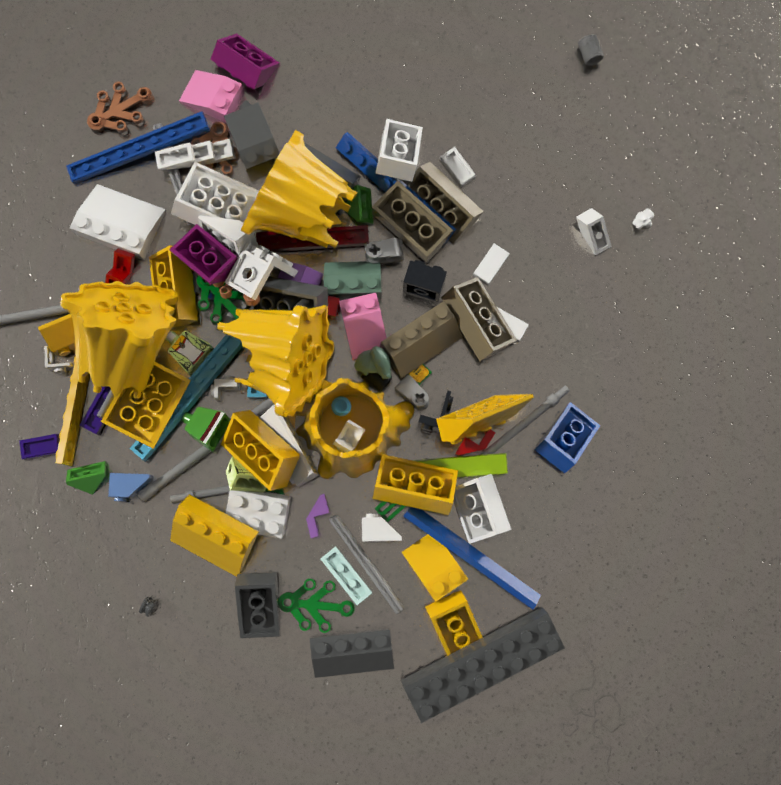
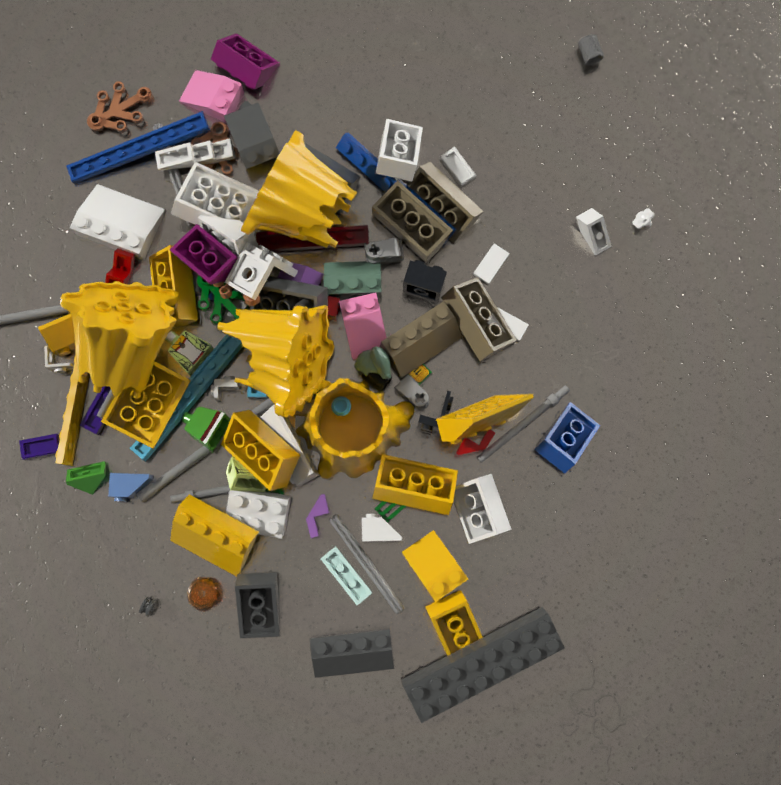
(212, 595): none -> clear orange piece
(313, 605): green plant -> none
(349, 437): white bracket -> none
(361, 205): bright green slope -> none
(472, 465): lime tile -> none
(473, 556): blue tile -> none

